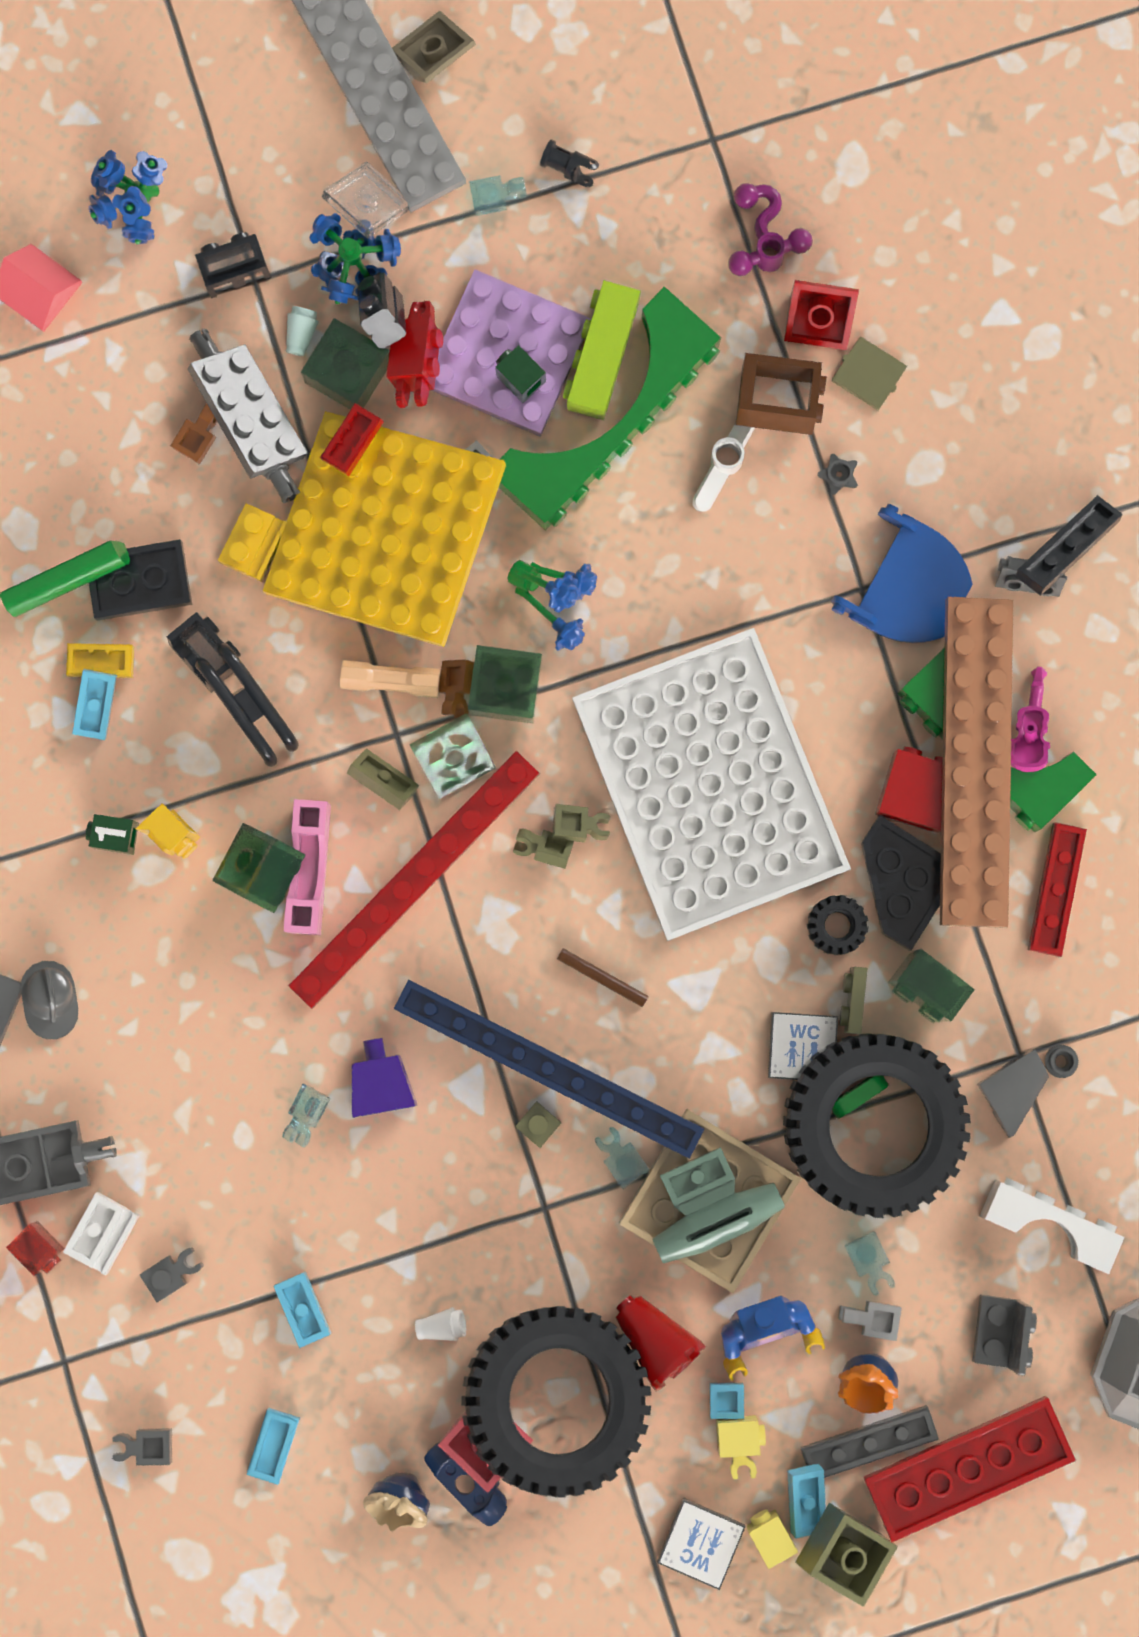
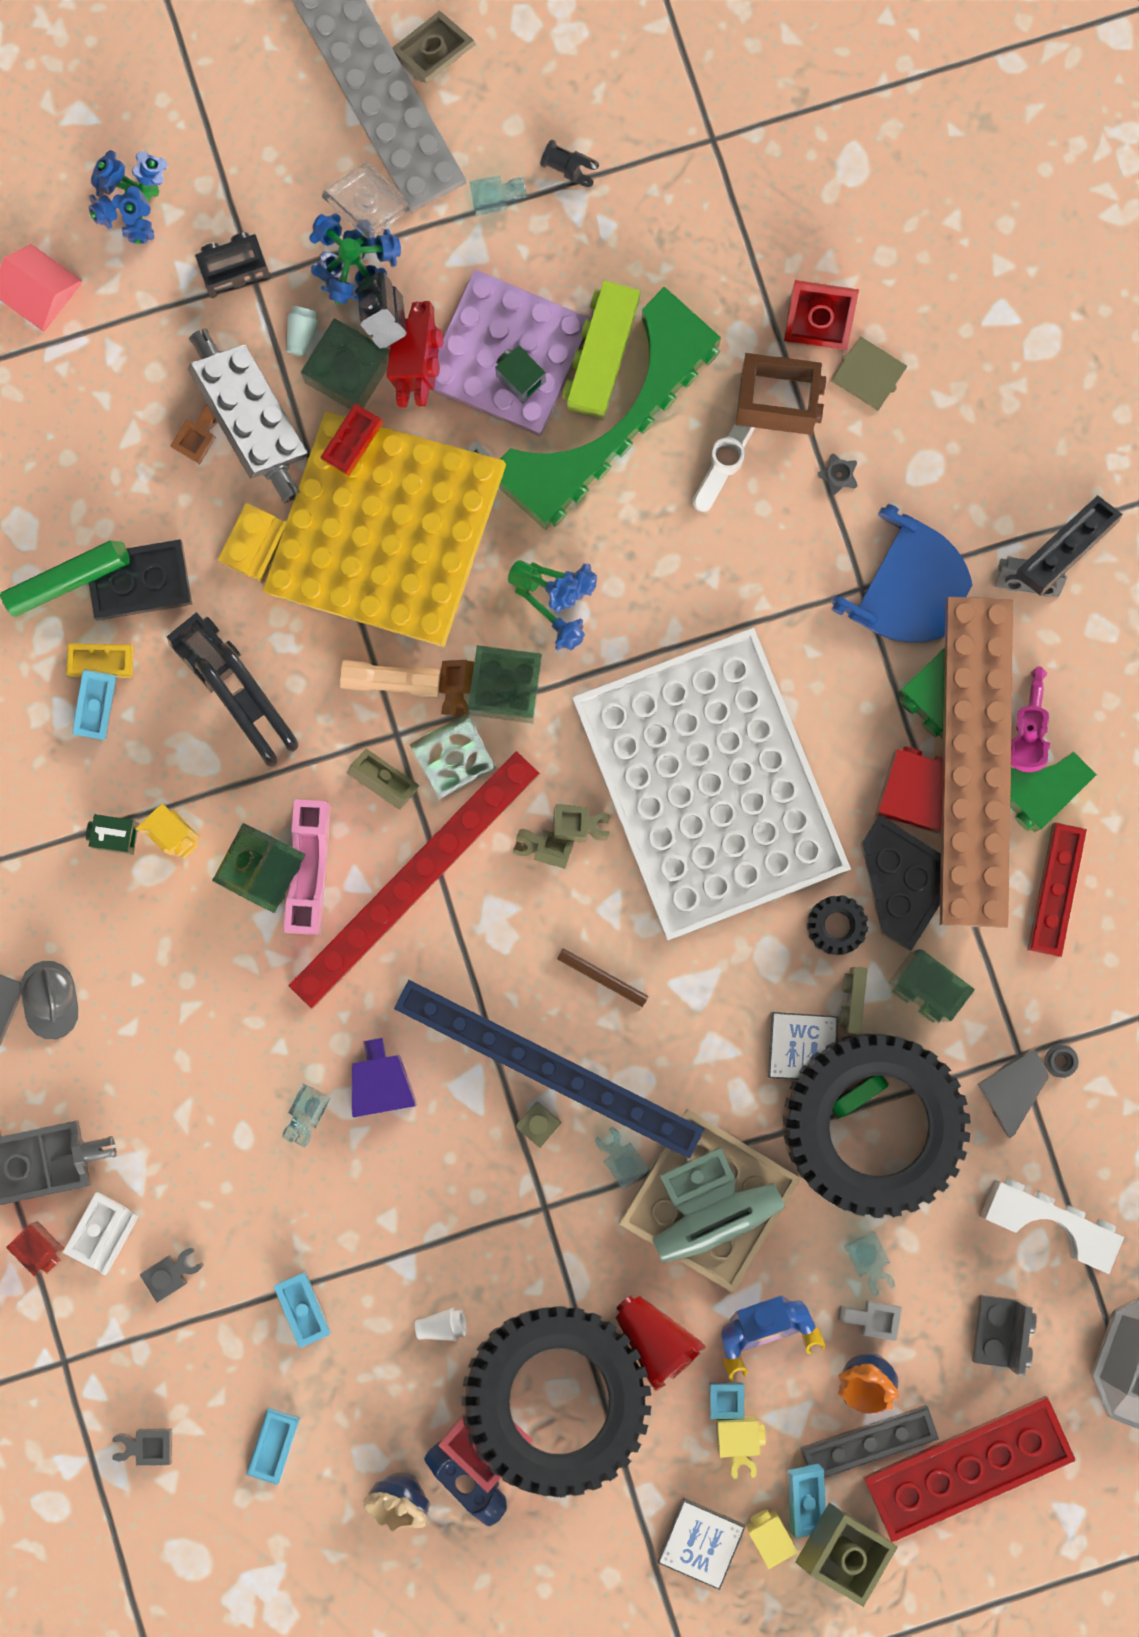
(798, 241): magenta piece -> none

